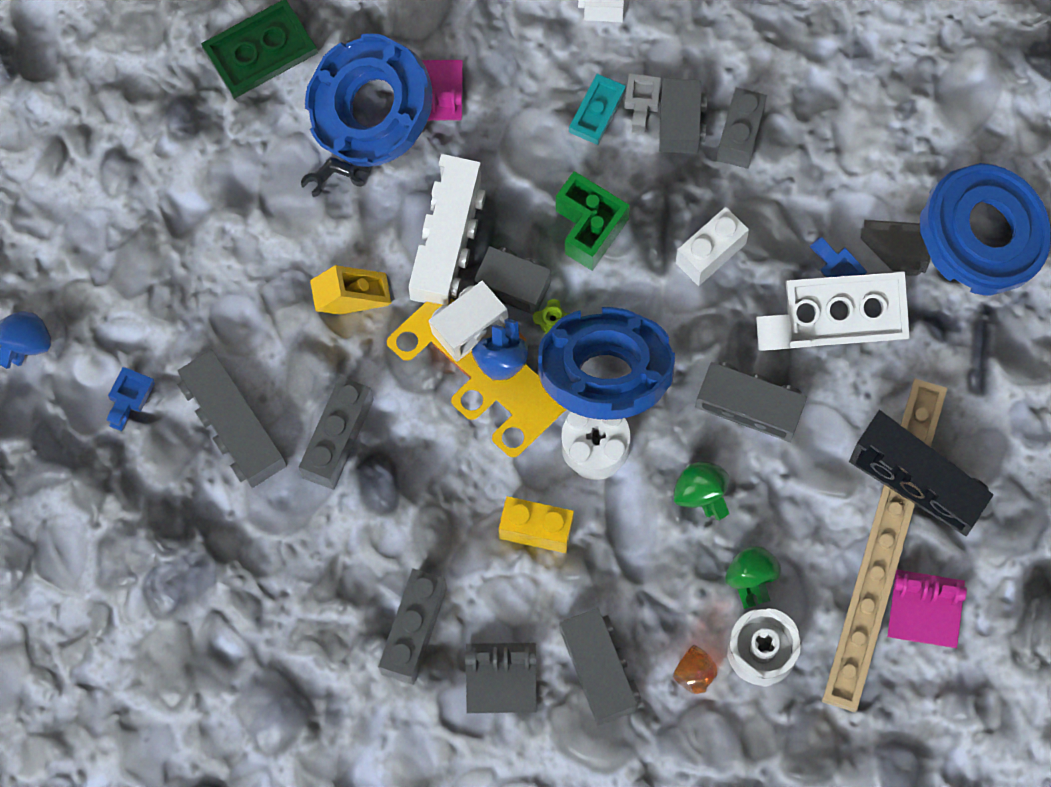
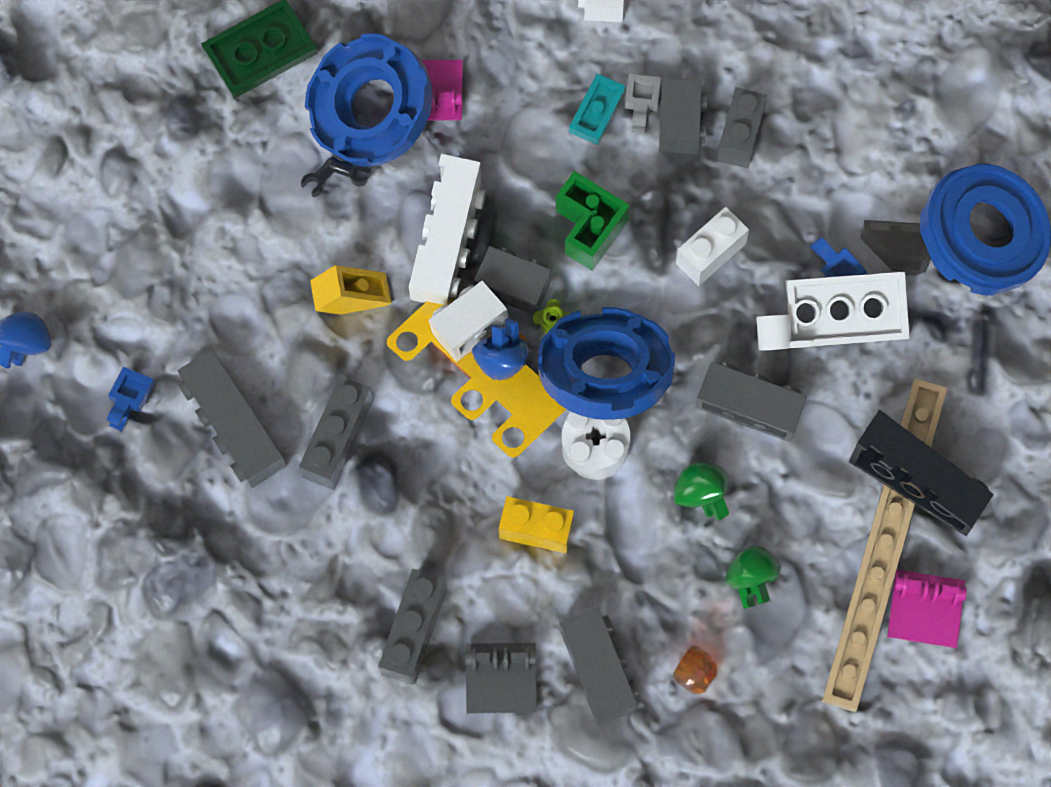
(755, 629): white brick -> none

